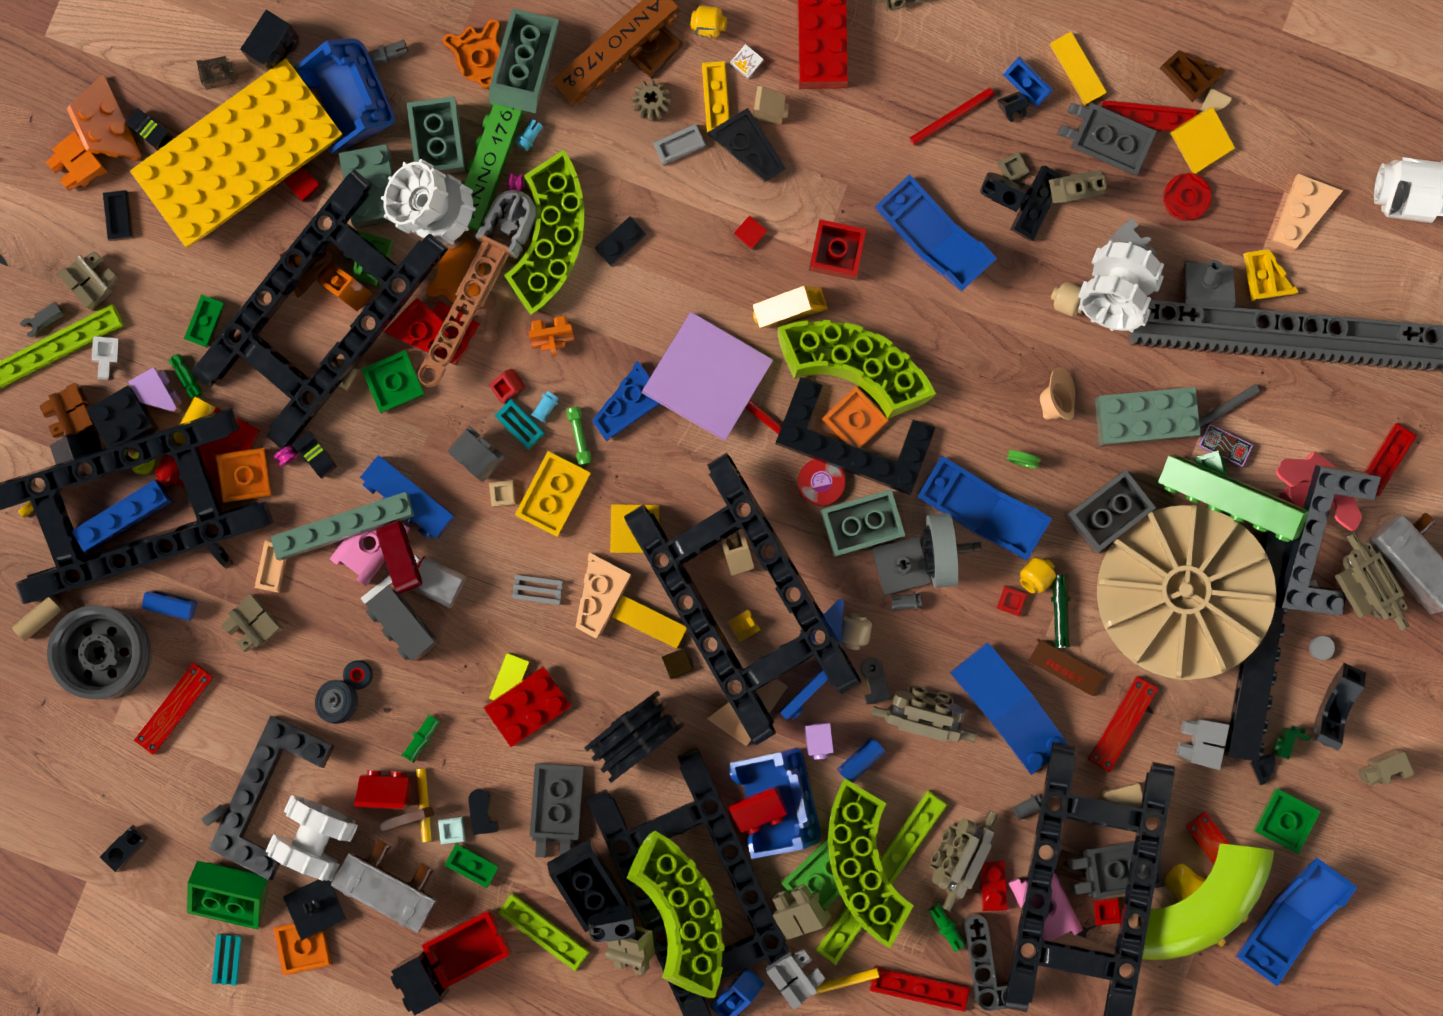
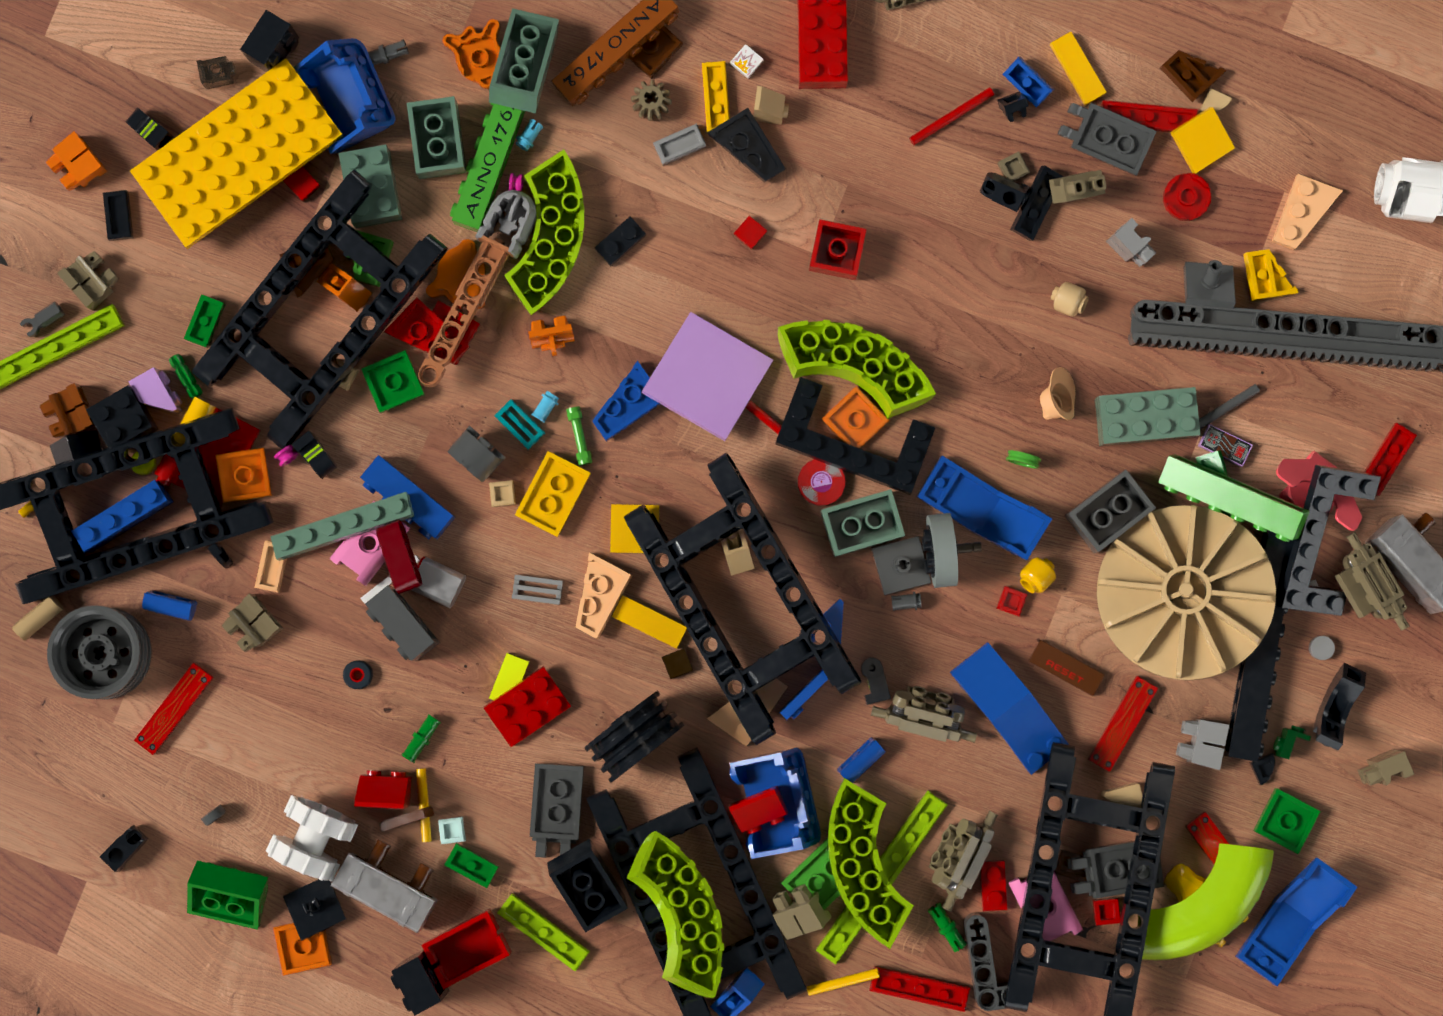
(102, 123): orange wing -> none
(105, 352): white plate -> none
(217, 959): teal tile -> none
(275, 738): black plate -> none
(336, 701): black wheel -> none
(428, 202): white piece -> none
(480, 813): black leg -> none
(506, 385): red slope -> none
(612, 925): black leg -> none
(632, 951): dark tan hips -> none
(708, 21): yellow head -> none
(744, 625): yellow tile -> none
(789, 306): slope -> none
(791, 978): light grey hips -> none
(818, 740): lavender brick -> none
(856, 630): tan head -> none
(933, 234): blue windscreen -> none
(1027, 807): dark grey pin -> none
(1061, 614): dark green pin -> none
(1121, 286): white piece -> none

